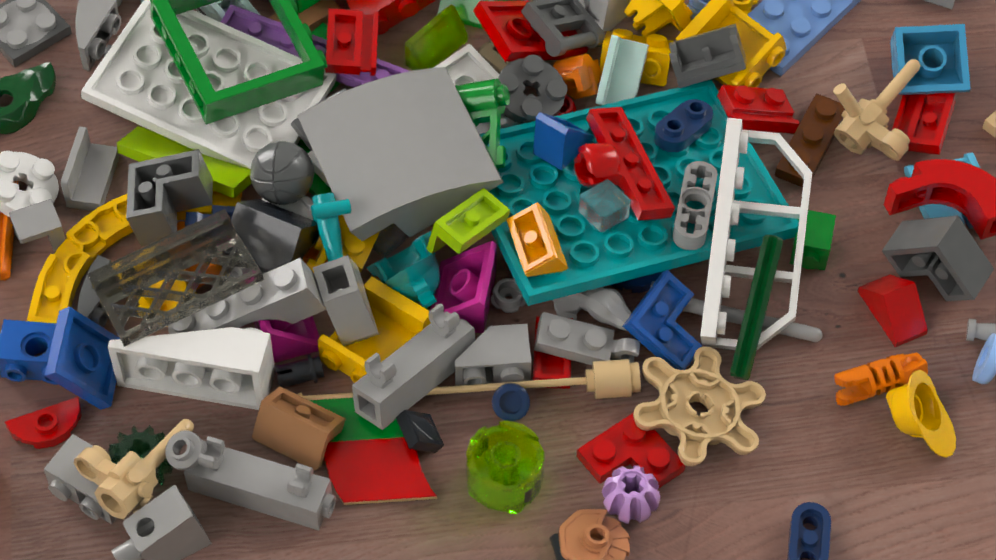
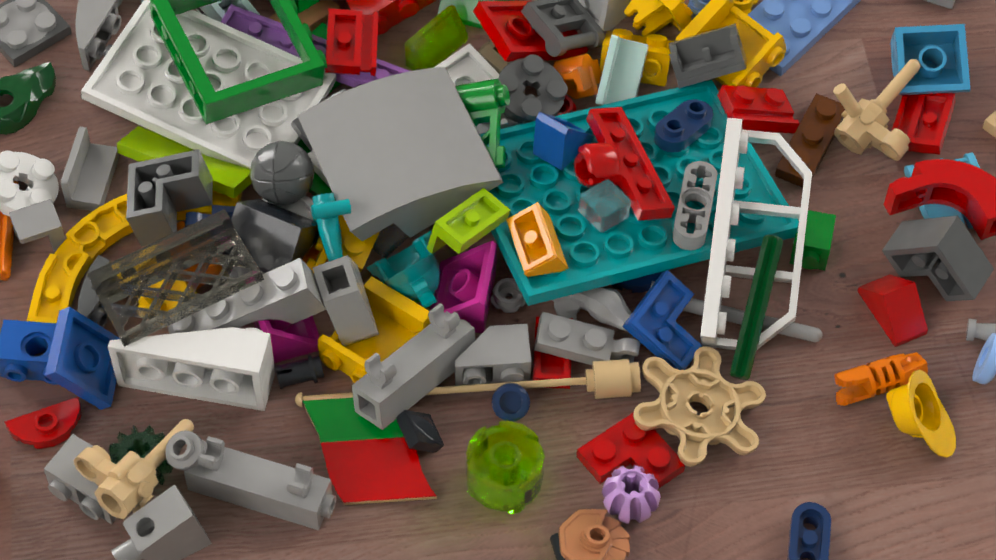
(296, 427): medium nougat panel -> none

